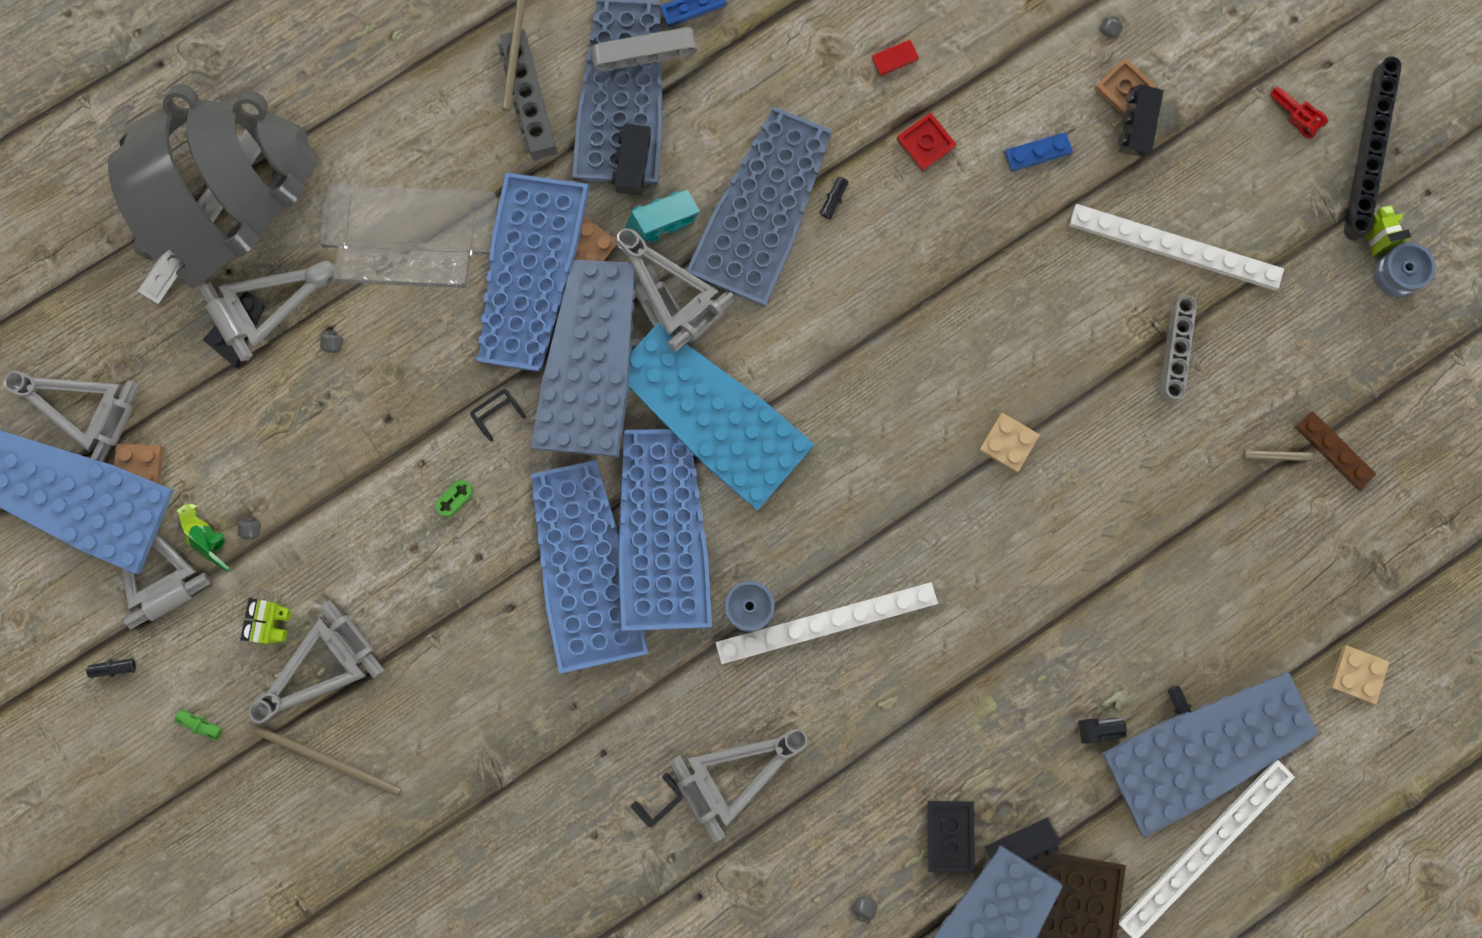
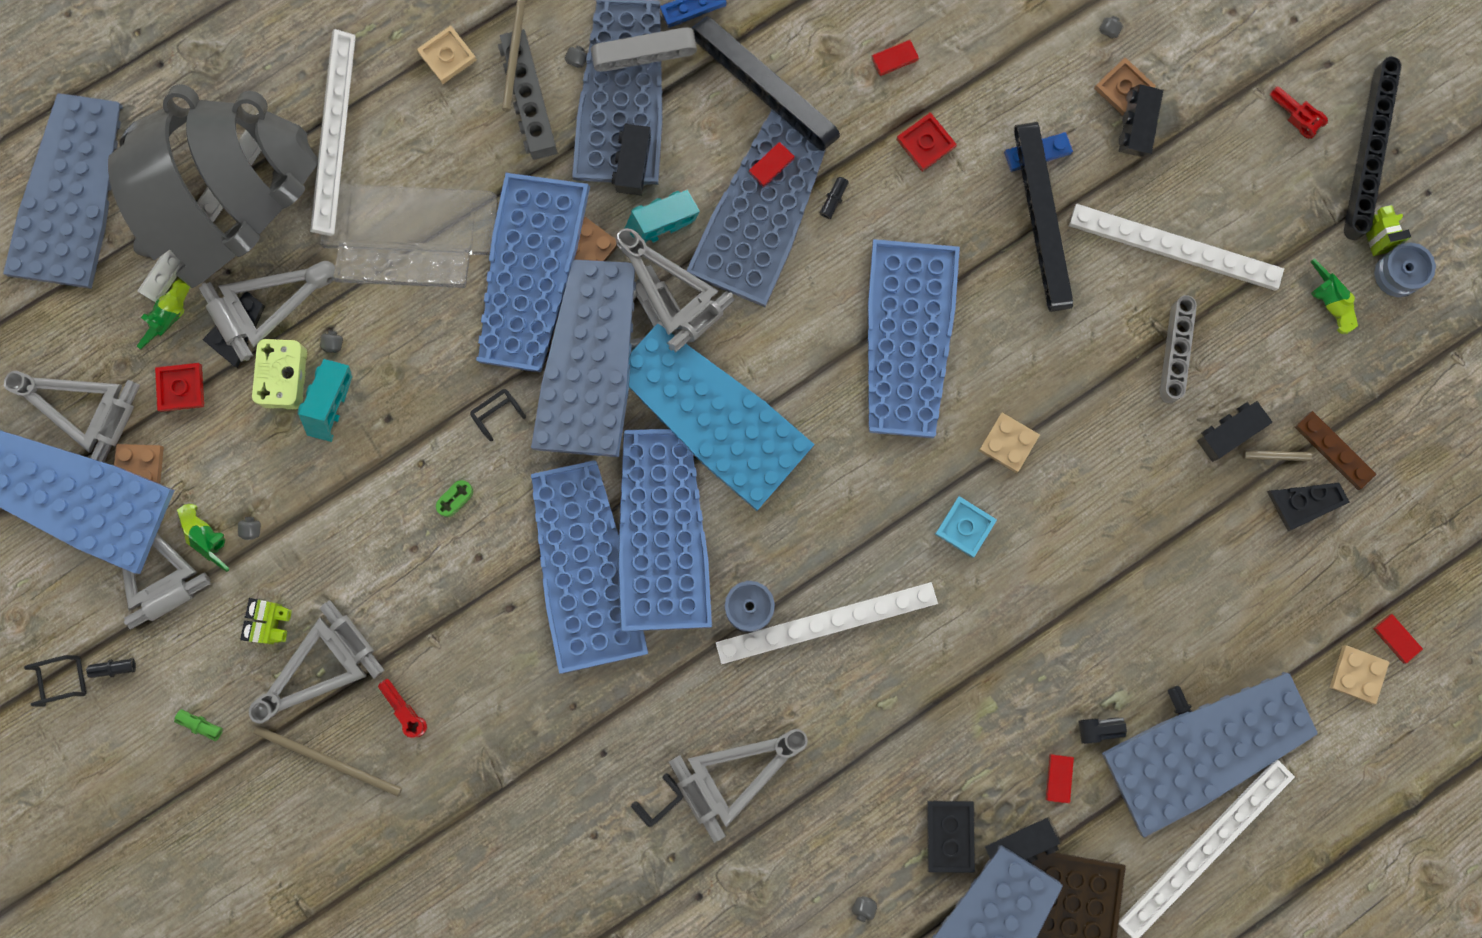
(35, 666): none -> black piece
(66, 195): none -> sand blue wing
(165, 312): none -> animal
(179, 387): none -> red plate
(273, 370): none -> yellowish green axle
(324, 398): none -> teal wedge
(332, 133): none -> white plate
(403, 712): none -> red connector
(446, 54): none -> tan plate
(576, 56): none -> dark grey piece
(765, 84): none -> black beam
(771, 164): none -> red tile
(909, 334): none -> medium blue wing
(966, 527): none -> medium azure plate
(1043, 217): none -> black beam
(1059, 778): none -> red tile
(1234, 430): none -> black brick
(1304, 504): none -> black wing
(1336, 298): none -> animal
(1397, 638): none -> red tile

